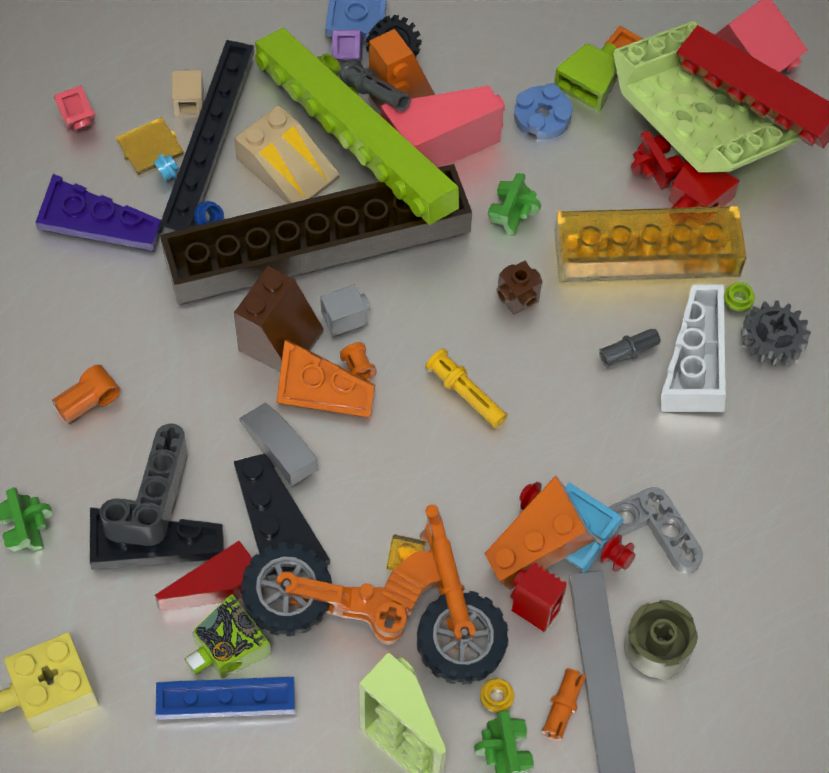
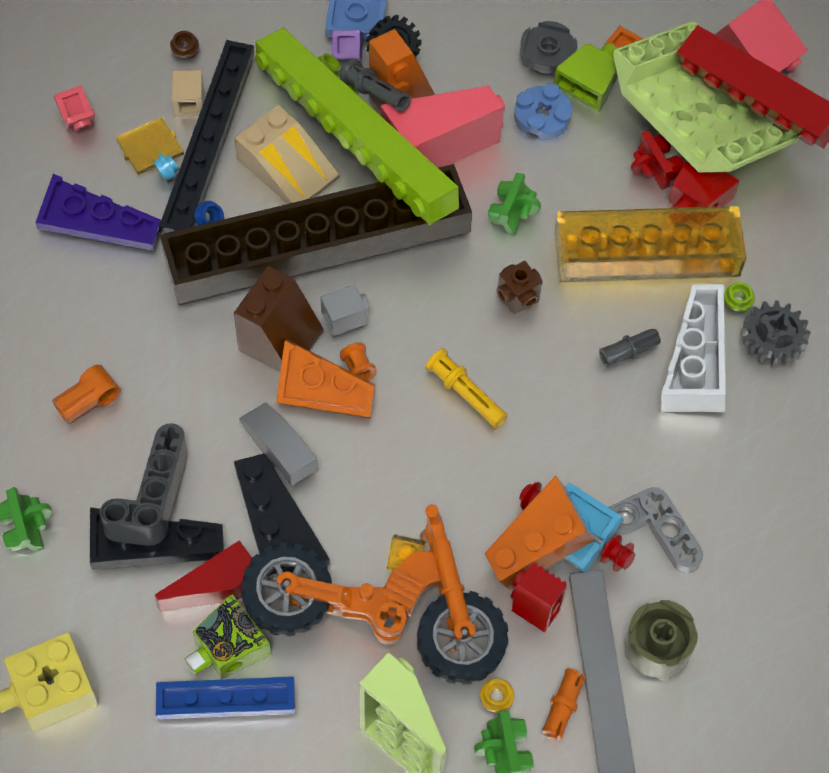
(185, 39): none -> reddish brown plate
(546, 33): none -> dark grey plate

